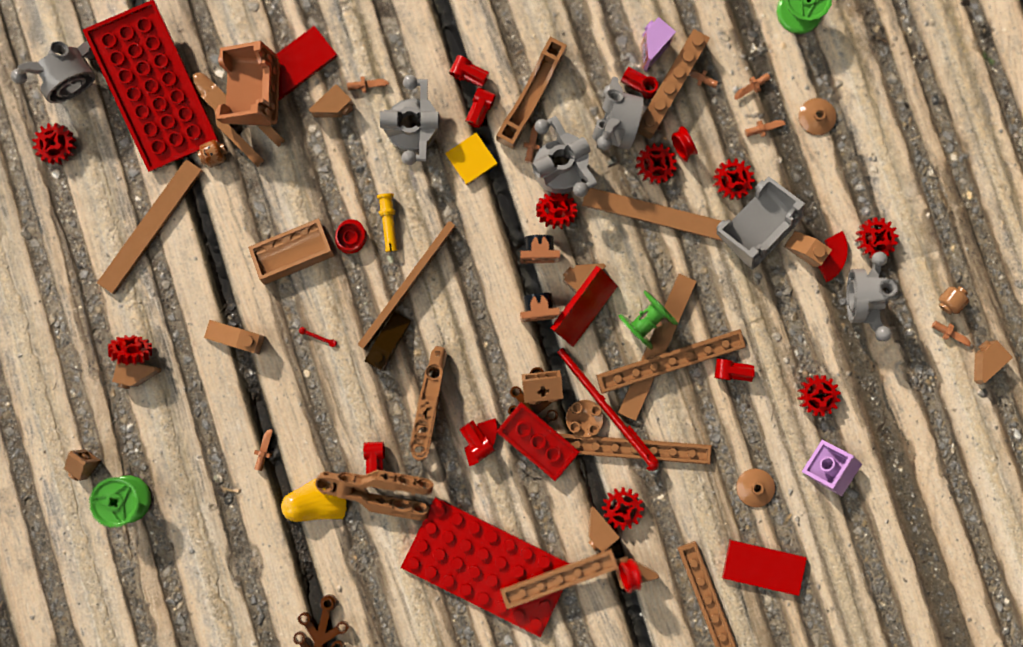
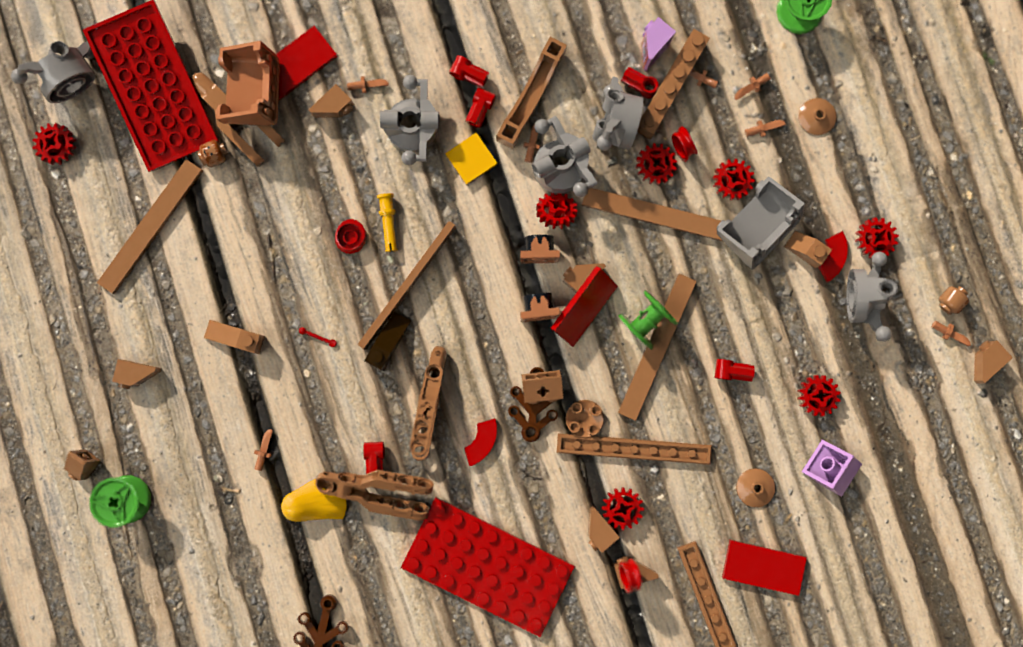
(130, 350): red gear -> none
(291, 251): medium nougat slope -> none
(479, 444): red piece -> none
(538, 441): red tile -> none
(559, 578): medium nougat plate -> none
(628, 432): red bar -> none
(670, 361): medium nougat tile -> none

